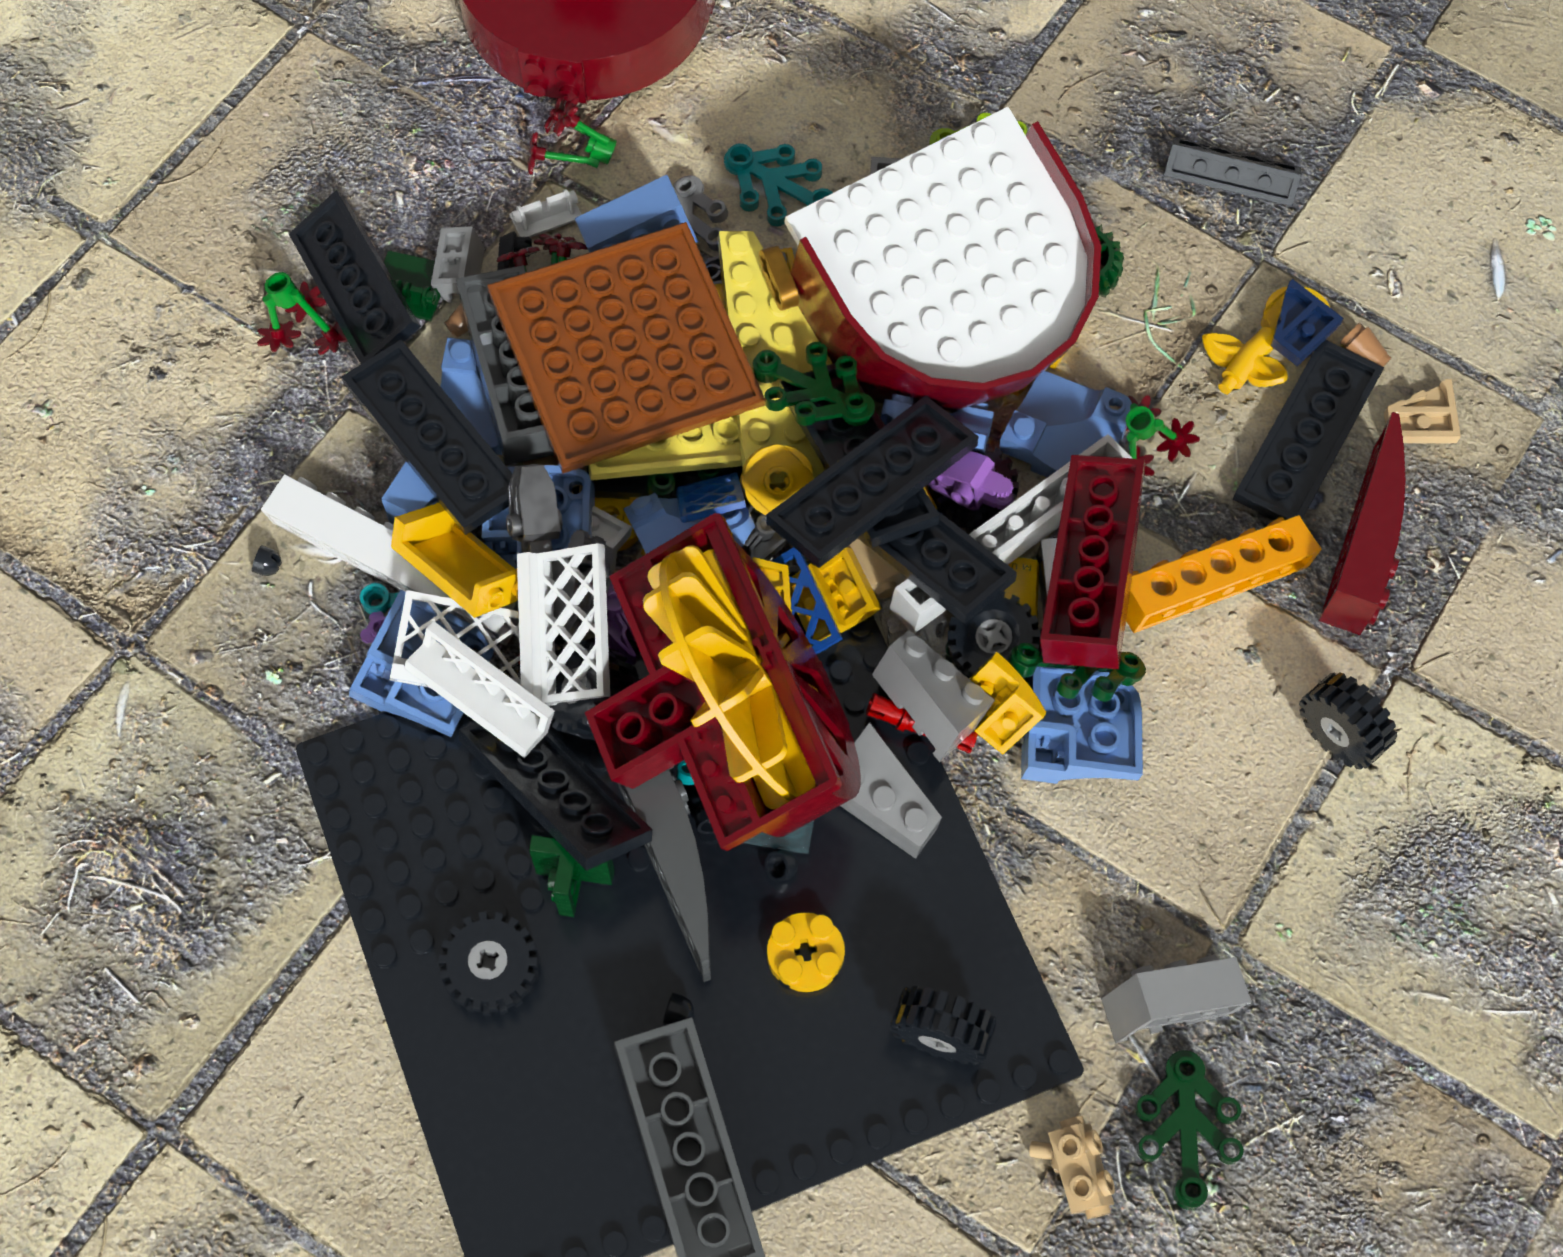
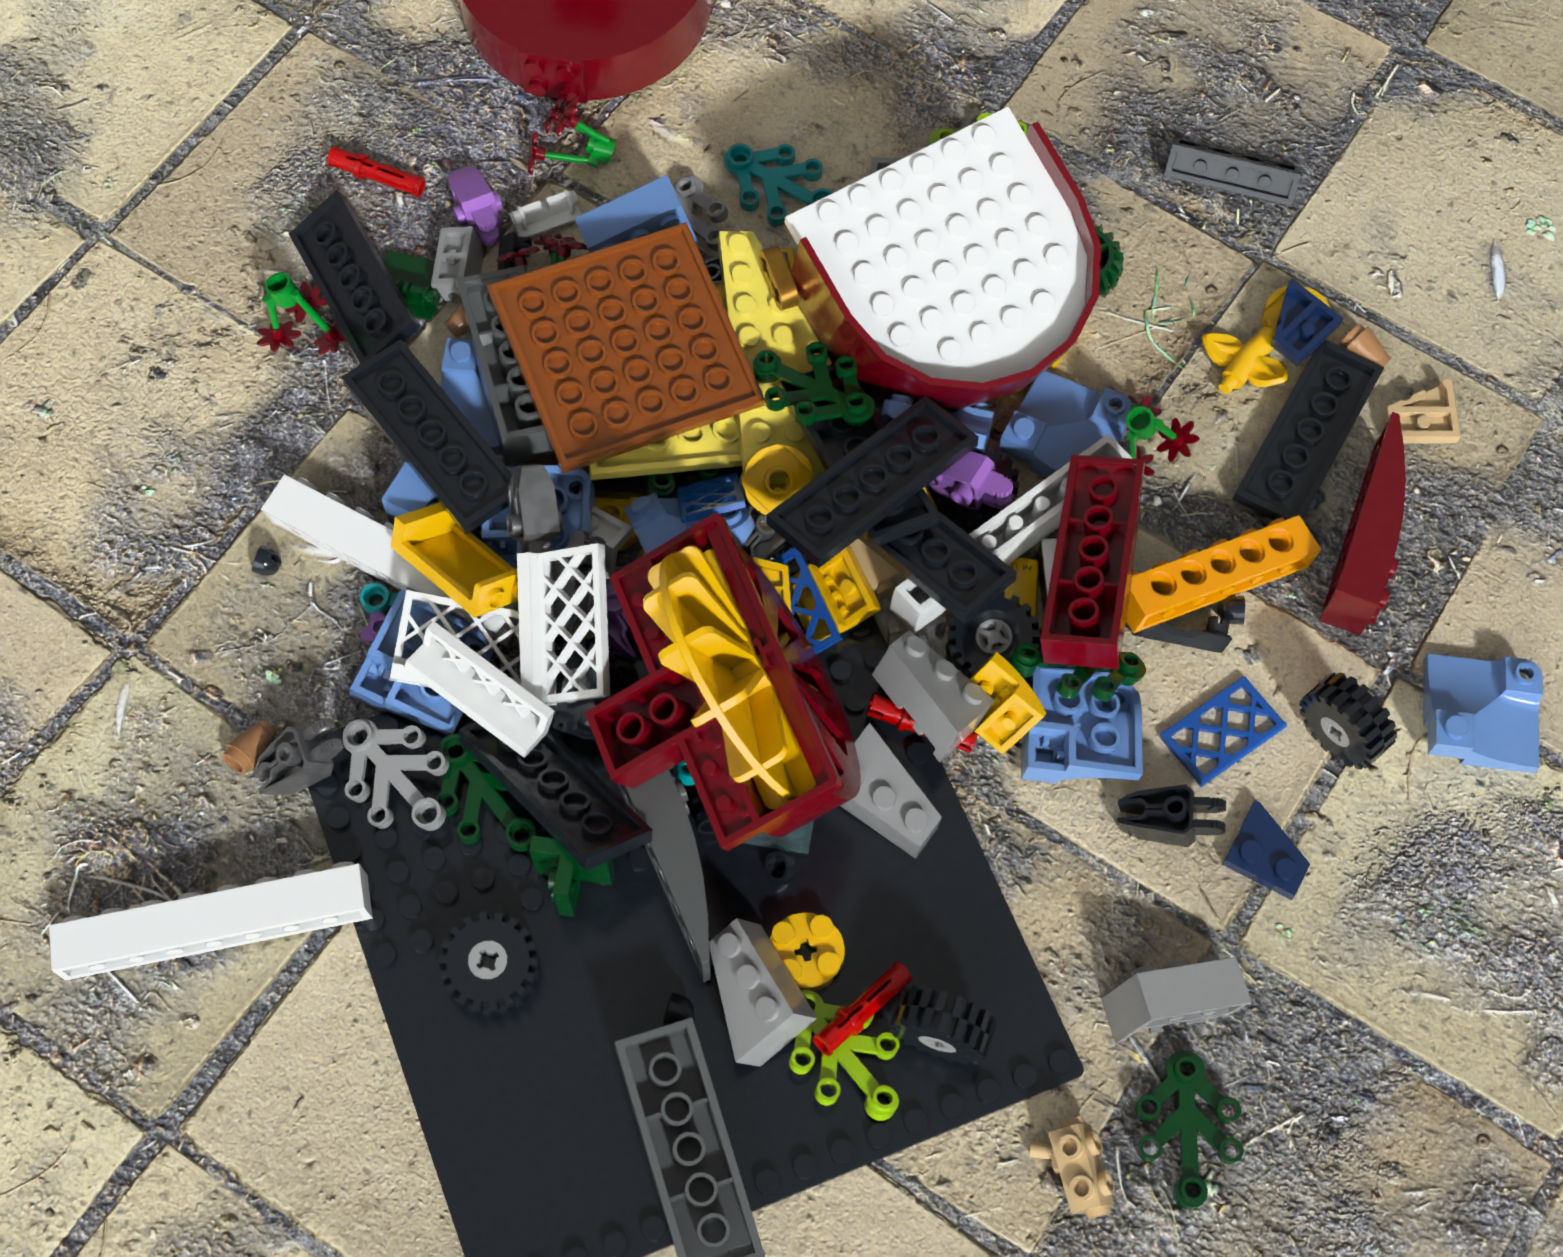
(209, 921): none -> white brick
(245, 749): none -> medium nougat cone
(298, 758): none -> flat silver hinge
(363, 167): none -> red pin
(390, 769): none -> light grey plant
(475, 203): none -> medium lavender hinge
(480, 787): none -> dark green plant
(757, 993): none -> light grey wedge
(847, 1059): none -> lime plant
(850, 1018): none -> red pin
(1170, 815): none -> black hinge
(1213, 639): none -> black piece
(1224, 760): none -> blue window
(1233, 609): none -> black hinge
(1267, 854): none -> dark blue wing
(1483, 711): none -> medium blue slope

